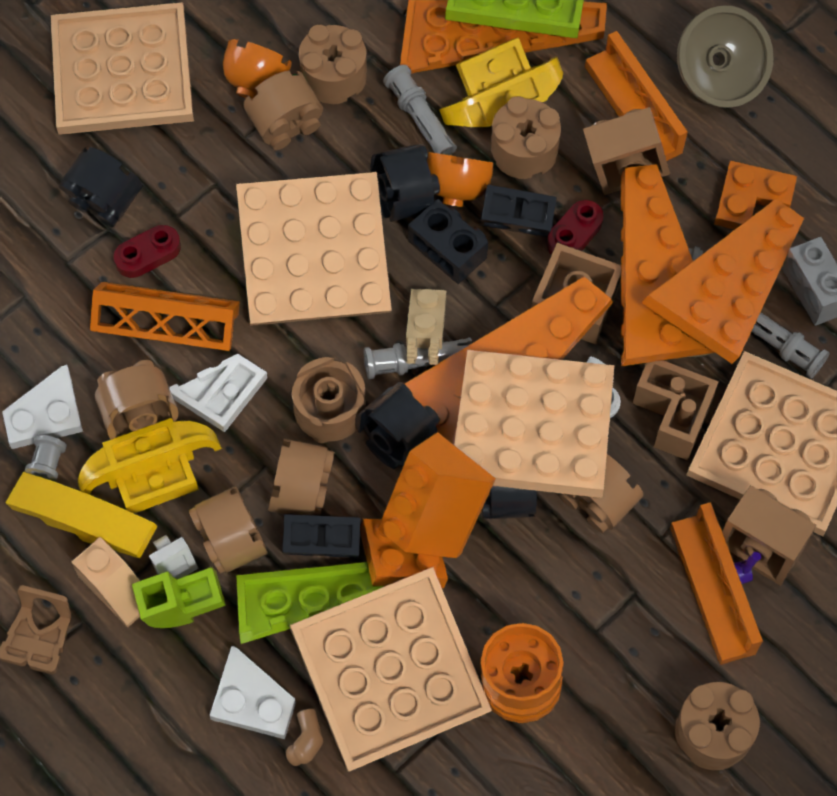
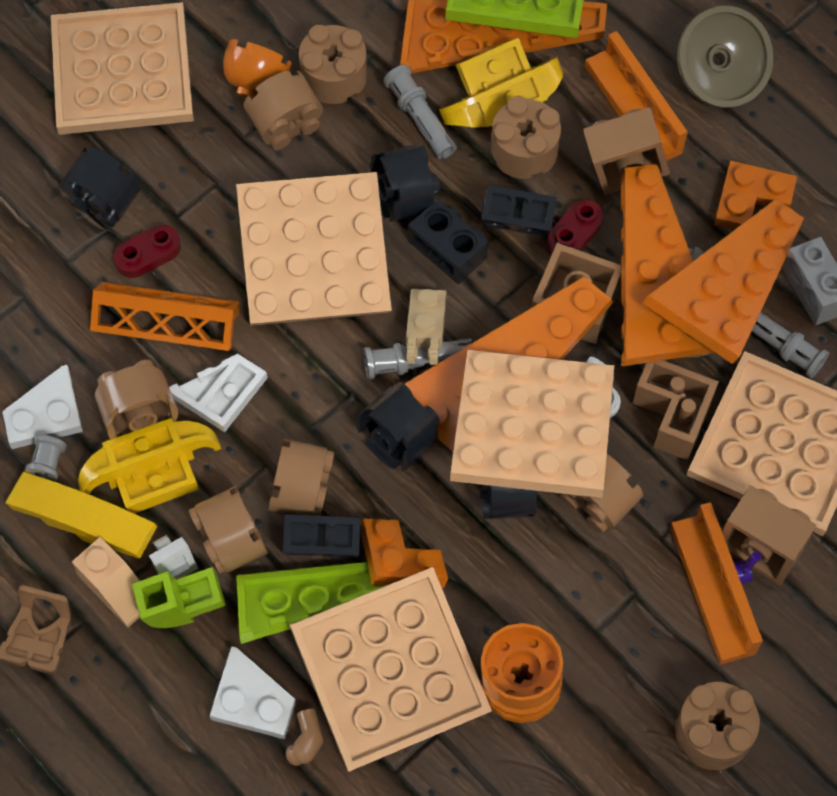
(330, 380): medium nougat brick -> none
(436, 500): orange slope -> none
(460, 177): orange cylinder -> none

